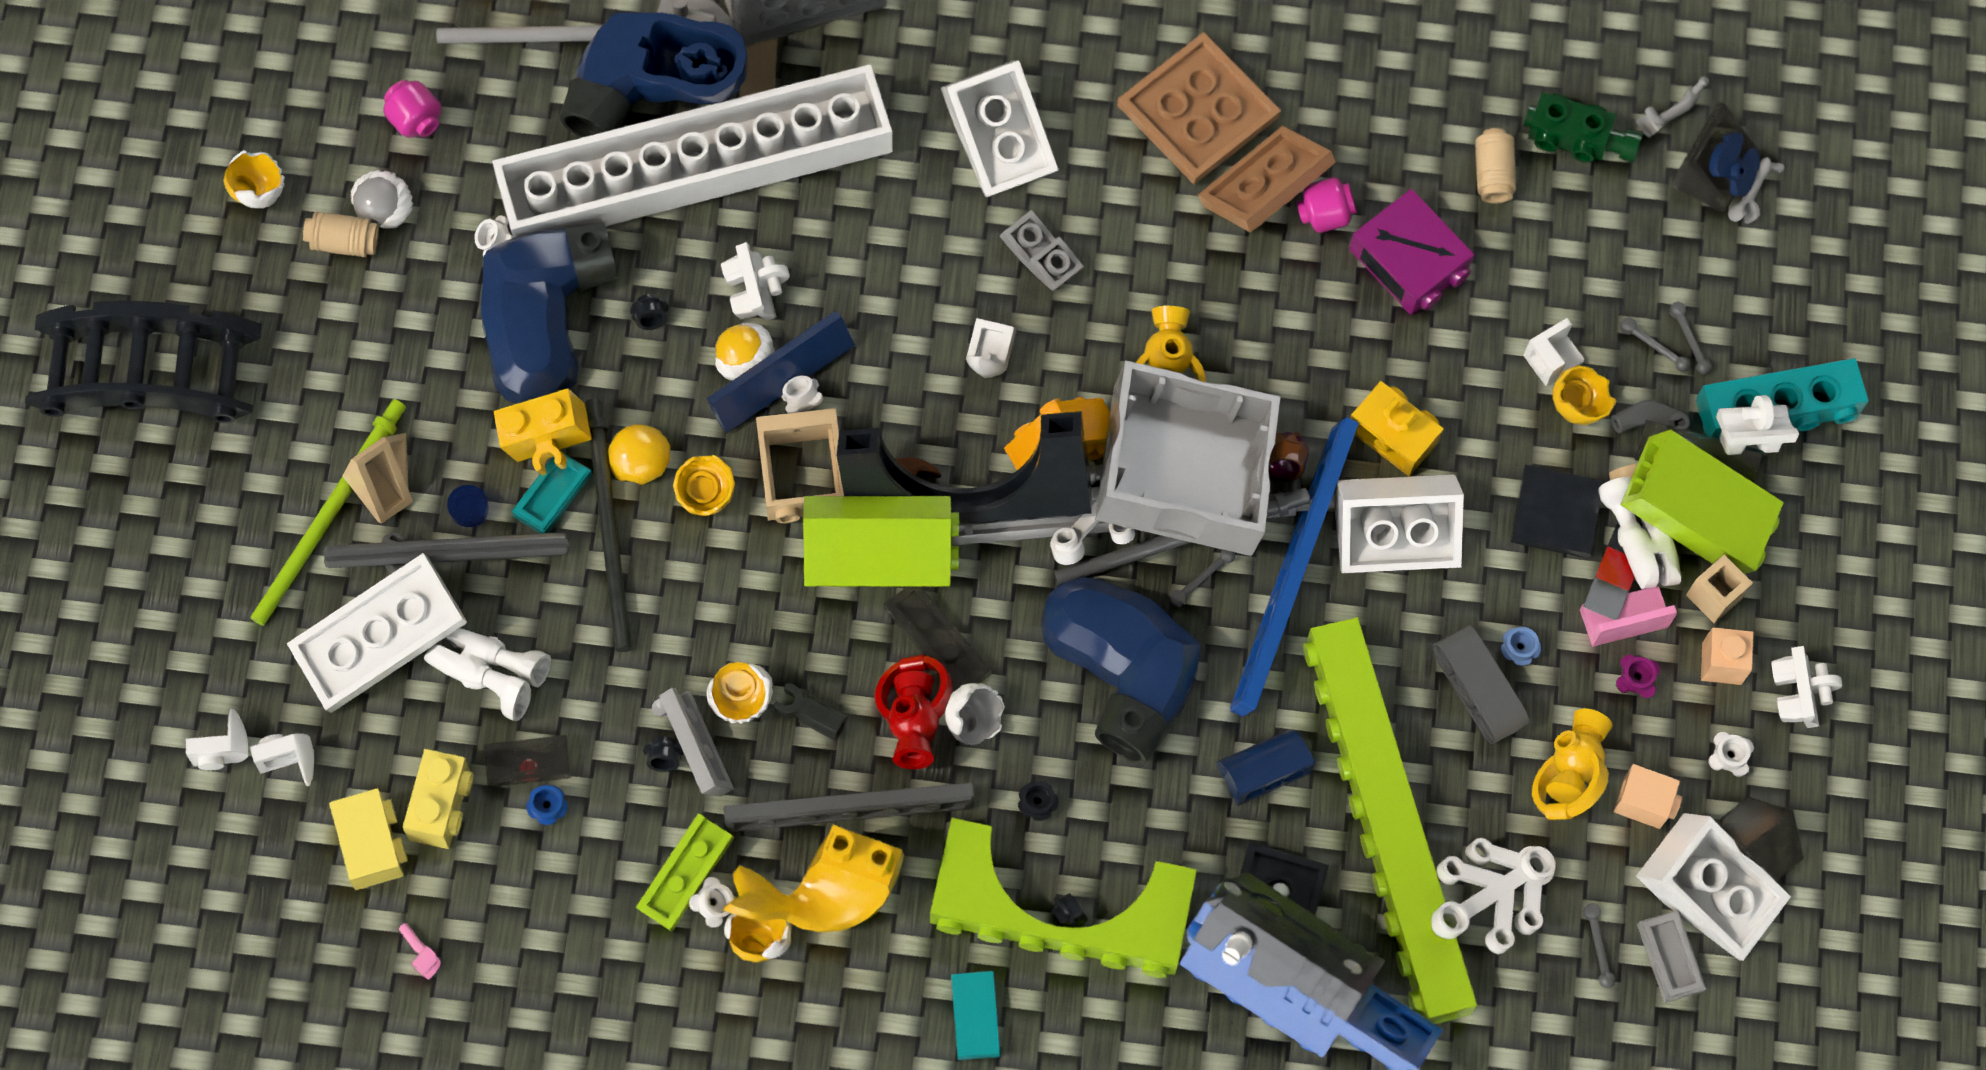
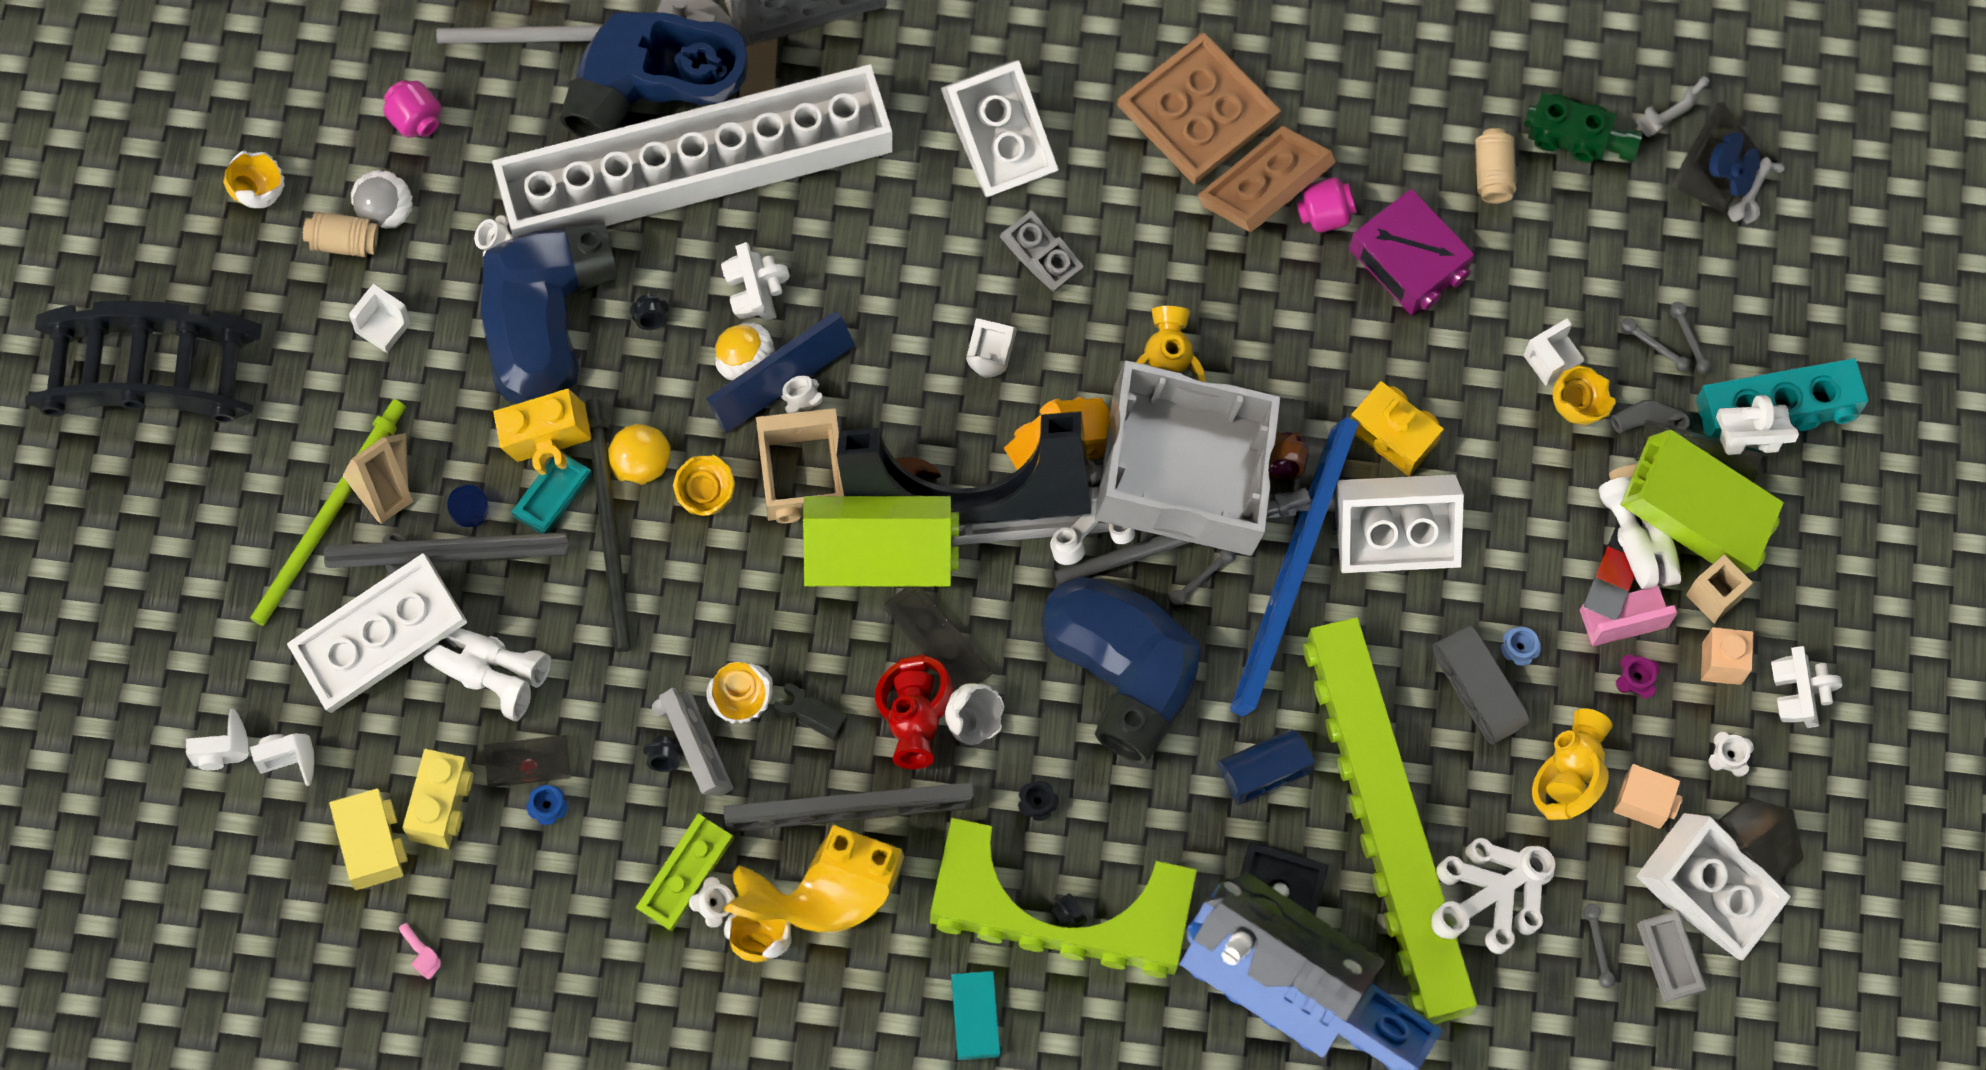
(379, 318): none -> white panel
(1556, 511): black tile -> none

